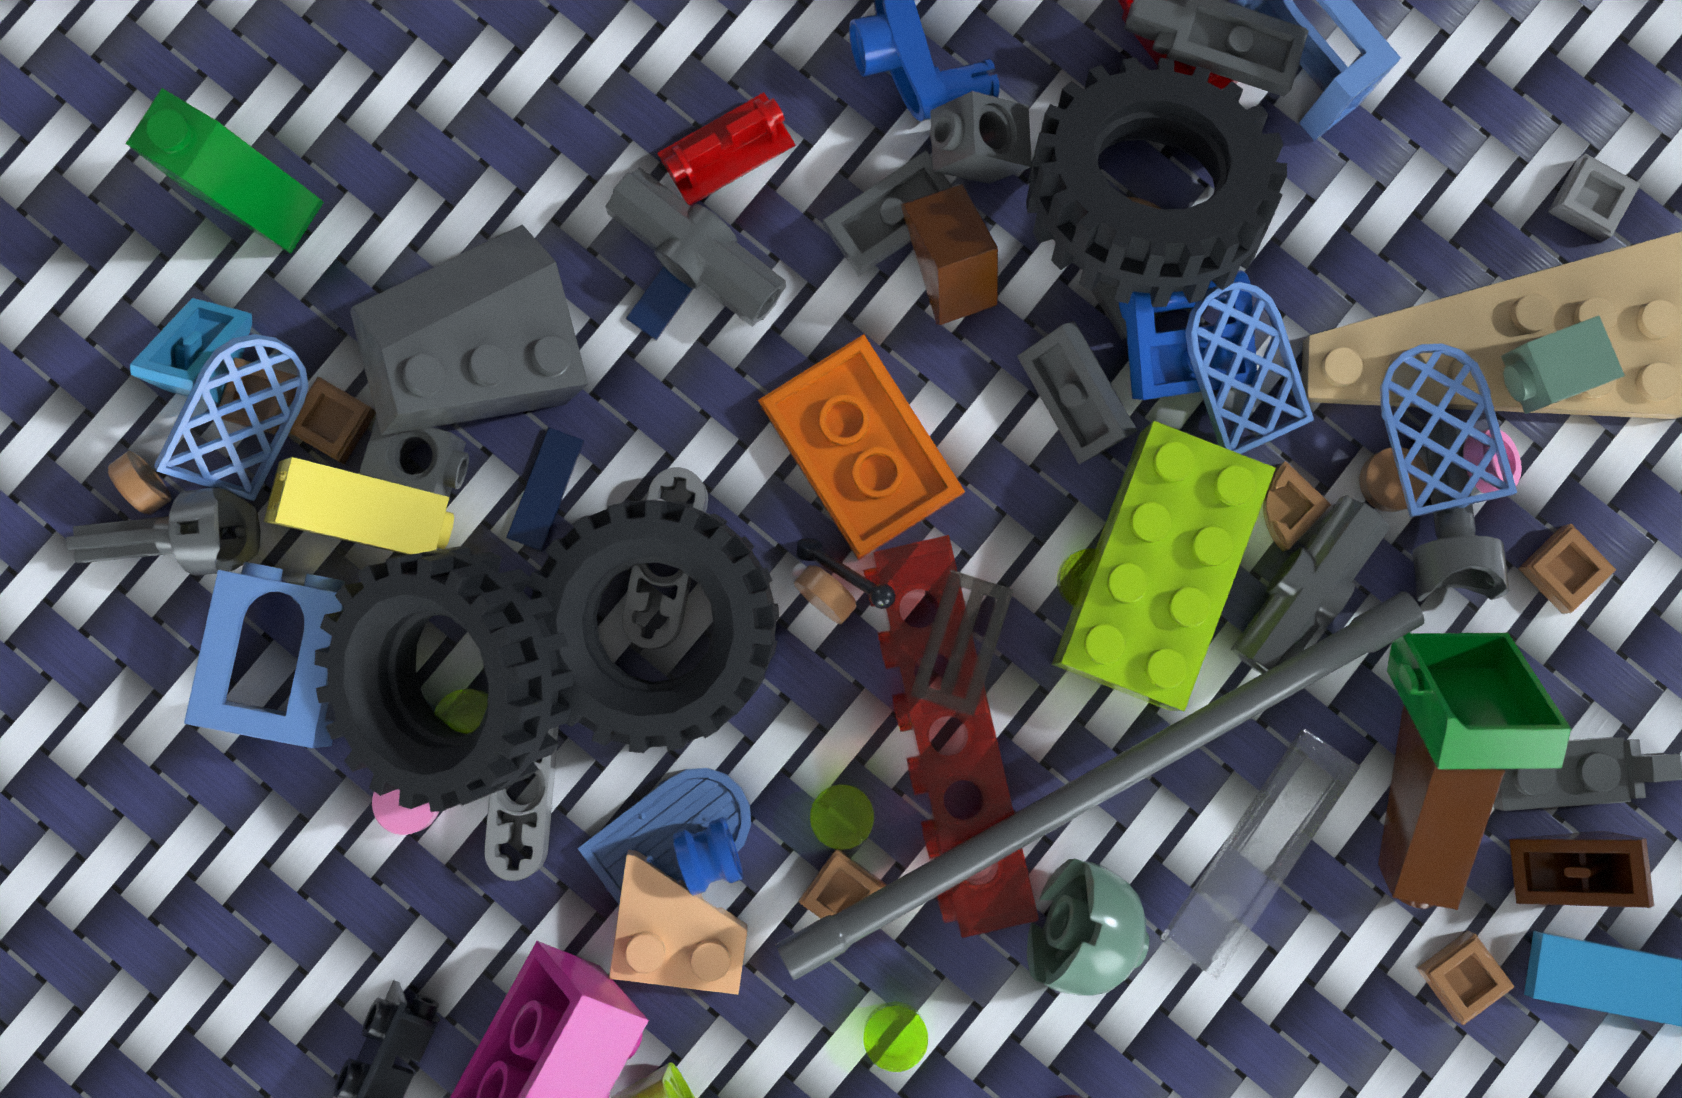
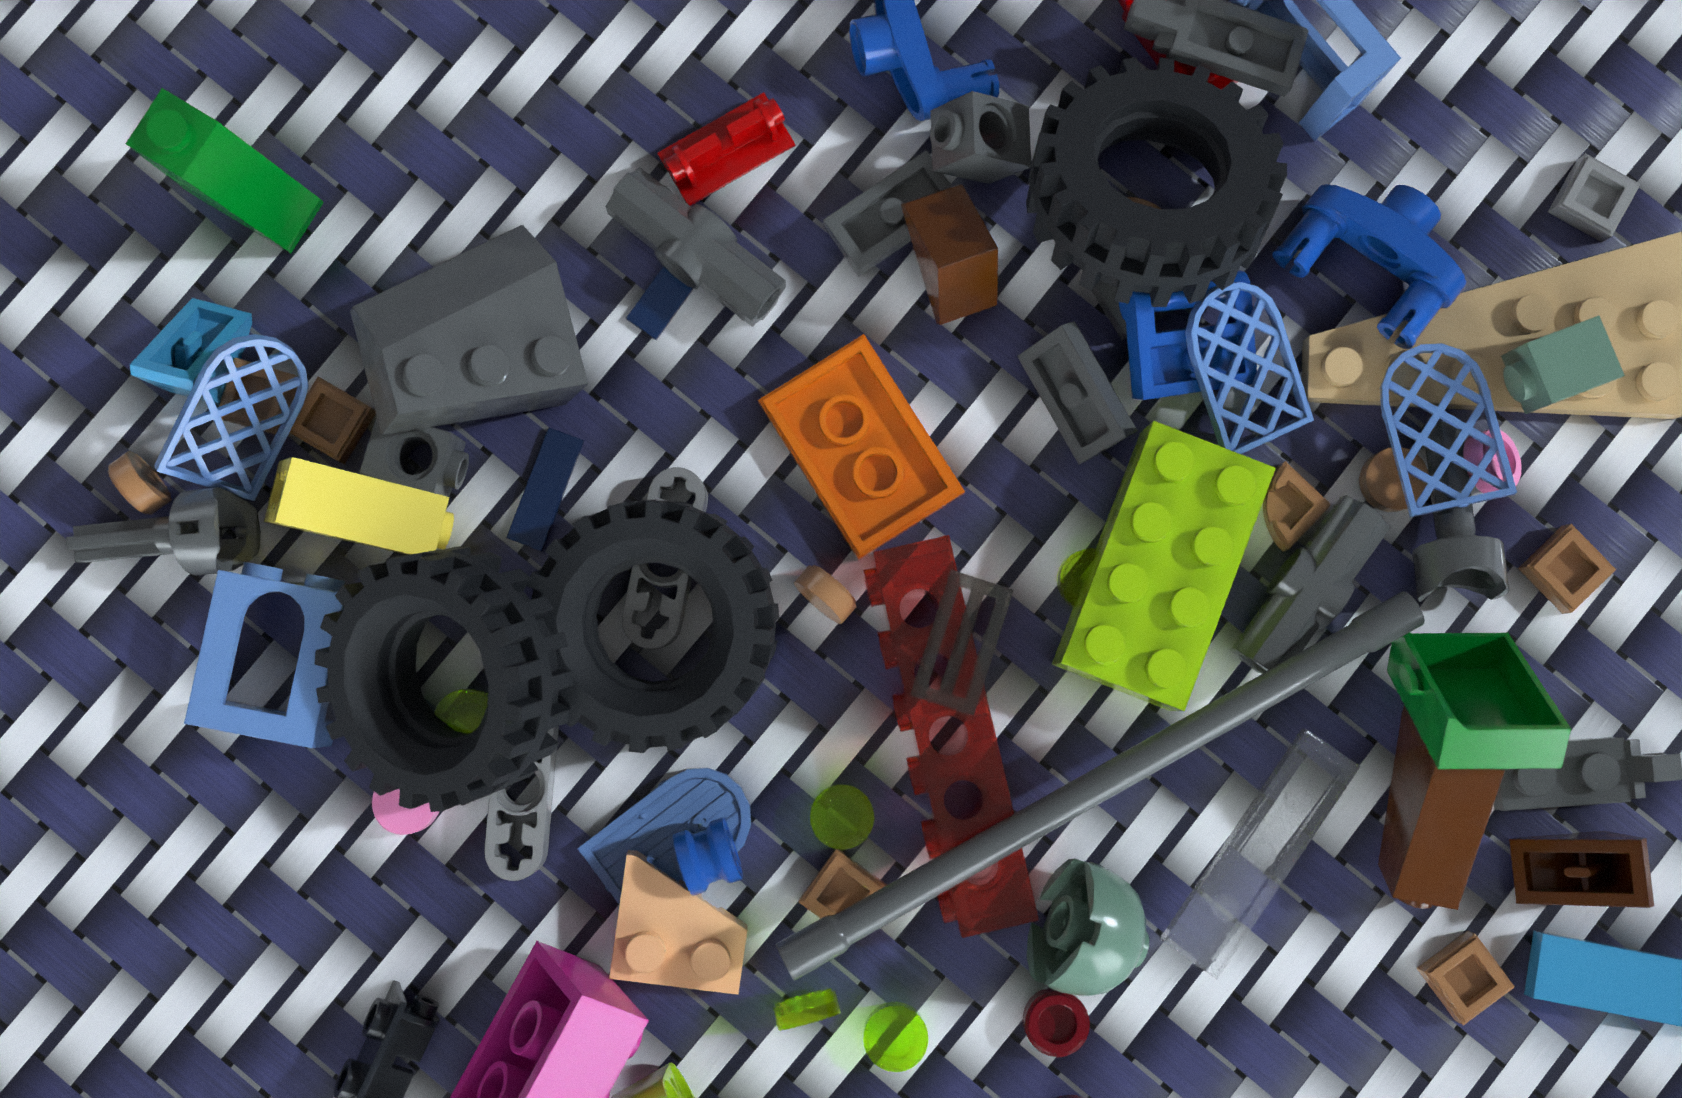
(806, 1009): none -> clear neon green tile
(881, 595): black hinge -> none
(1056, 1022): none -> dark red tile
(1389, 235): none -> blue connector

